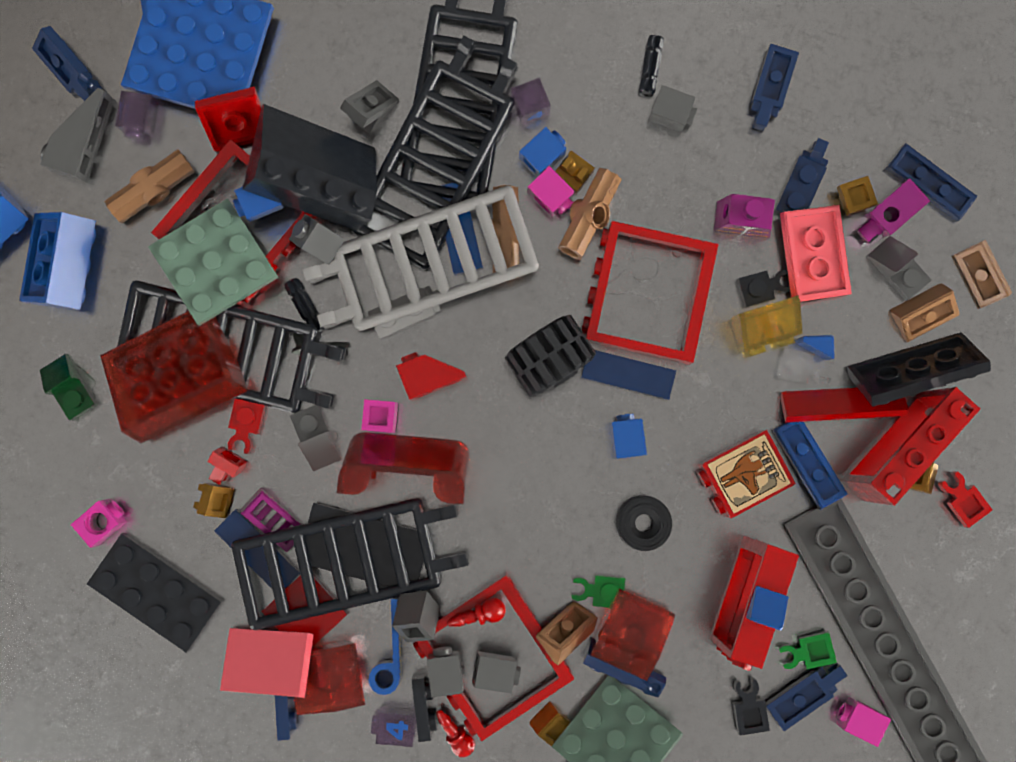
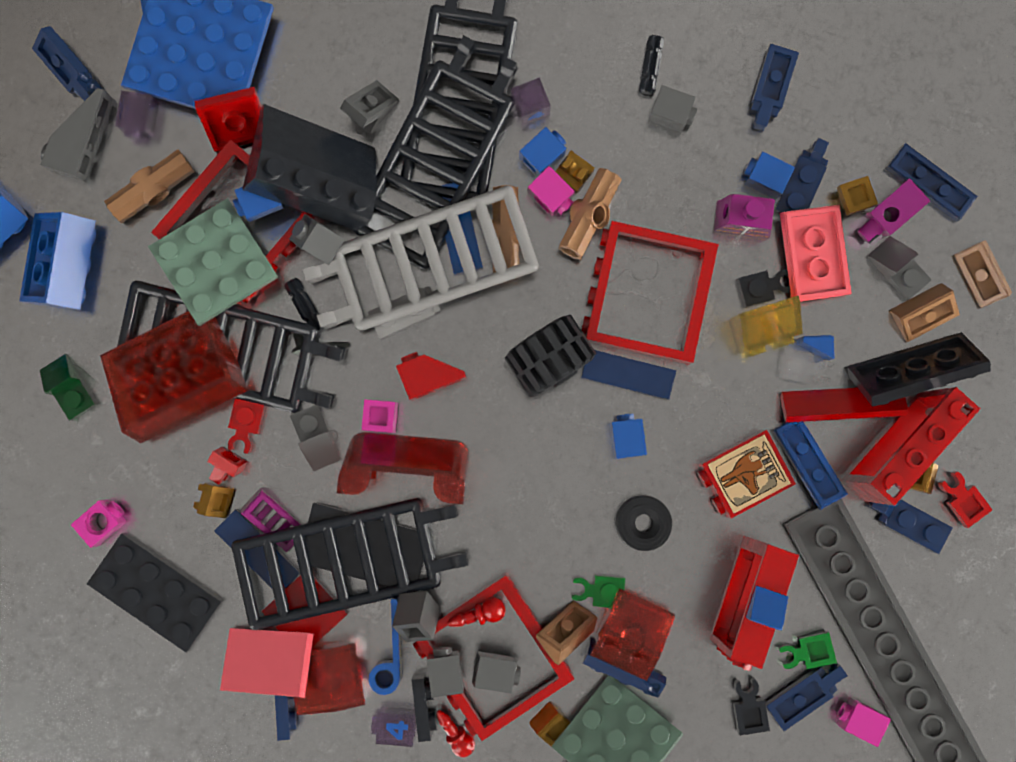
(768, 175): none -> blue brick
(913, 524): none -> dark blue hinge

